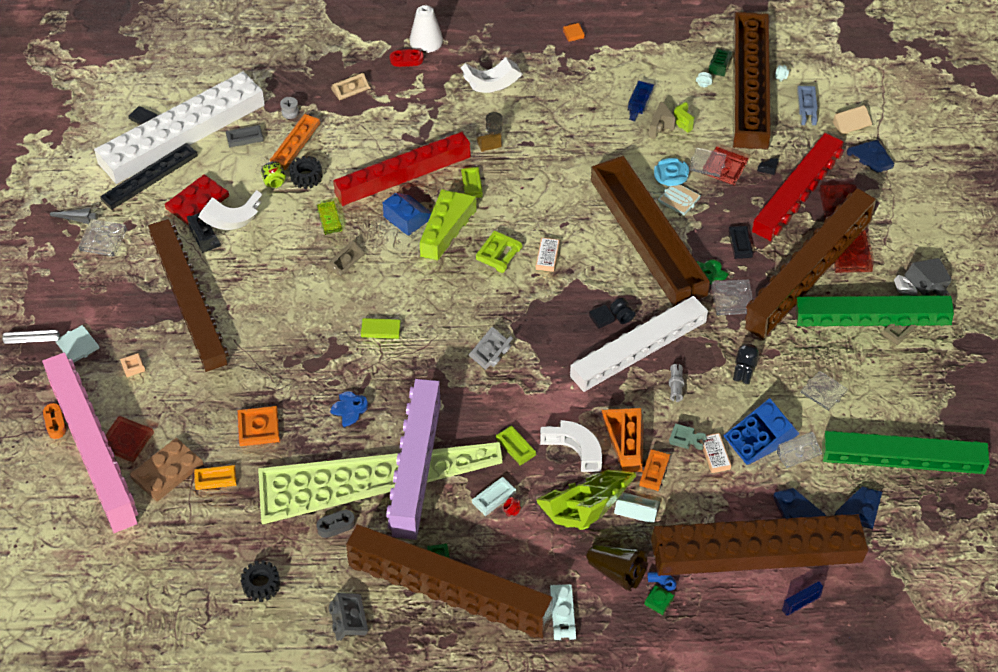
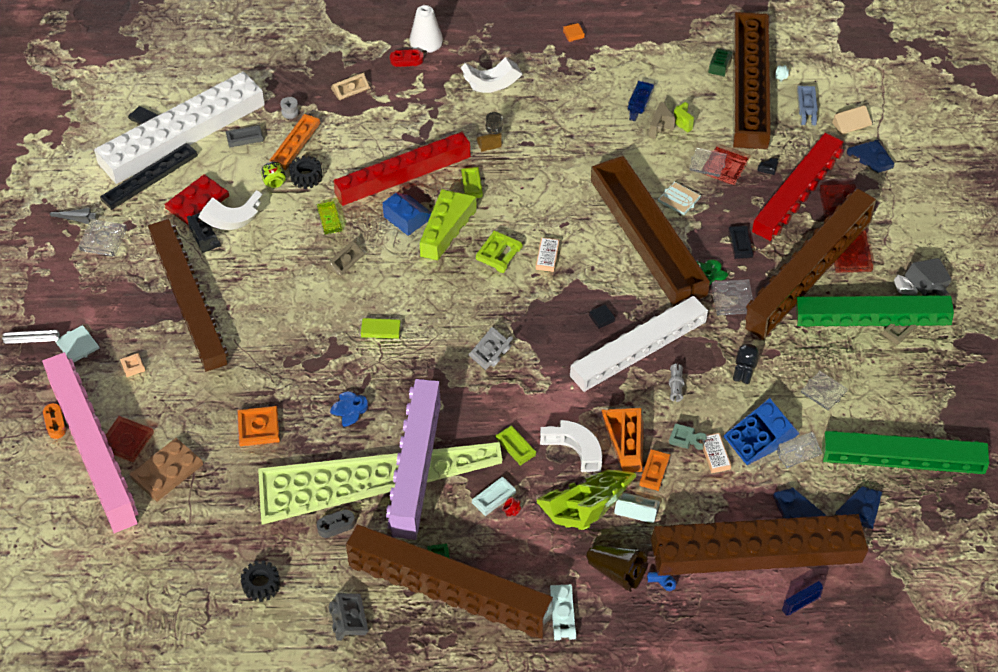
(215, 477): light orange tile -> none
(621, 308): black wheel -> none
(659, 600): green plate -> none
(671, 172): medium azure tile -> none
(704, 79): light aqua plate -> none

